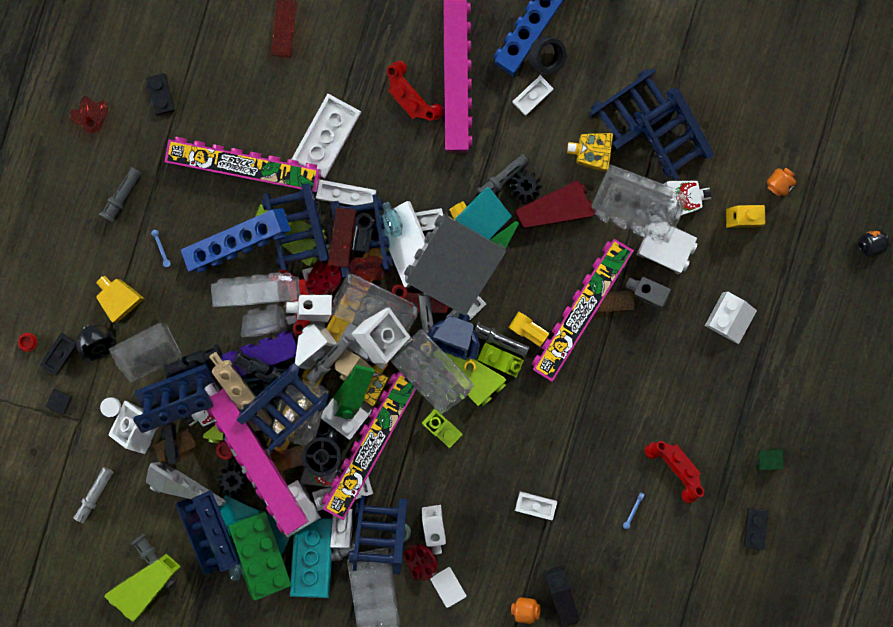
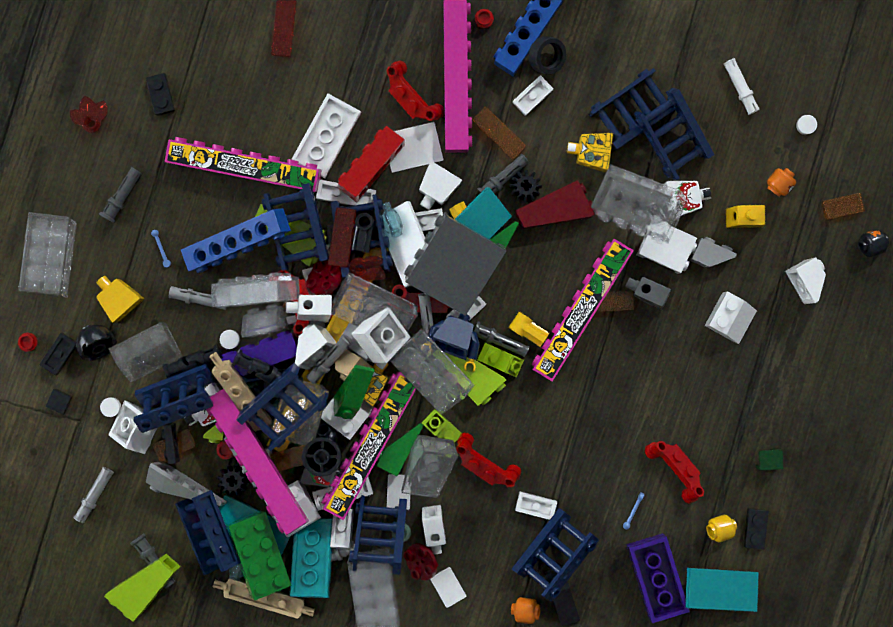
(47, 255): none -> clear brick
(191, 296): none -> light grey pin
(229, 339): none -> white tile
(276, 602): none -> tan plate
(371, 163): none -> red brick
(394, 491): none -> white sticker
(398, 451): none -> green slope
(419, 149): none -> white sticker
(429, 466): none -> clear slope
(437, 185): none -> white torso
(482, 466): none -> red plate
(484, 18): none -> red plate
(499, 133): none -> clear orange tile
(537, 550): none -> dark blue fence
(657, 578): none -> dark purple brick
(710, 254): none -> light grey slope
(721, 528): none -> yellow head
(721, 589): none -> teal tile
(741, 86): none -> white pin
(806, 124): none -> white tile
(808, 279): none -> white slope
(843, 206): none -> clear orange tile

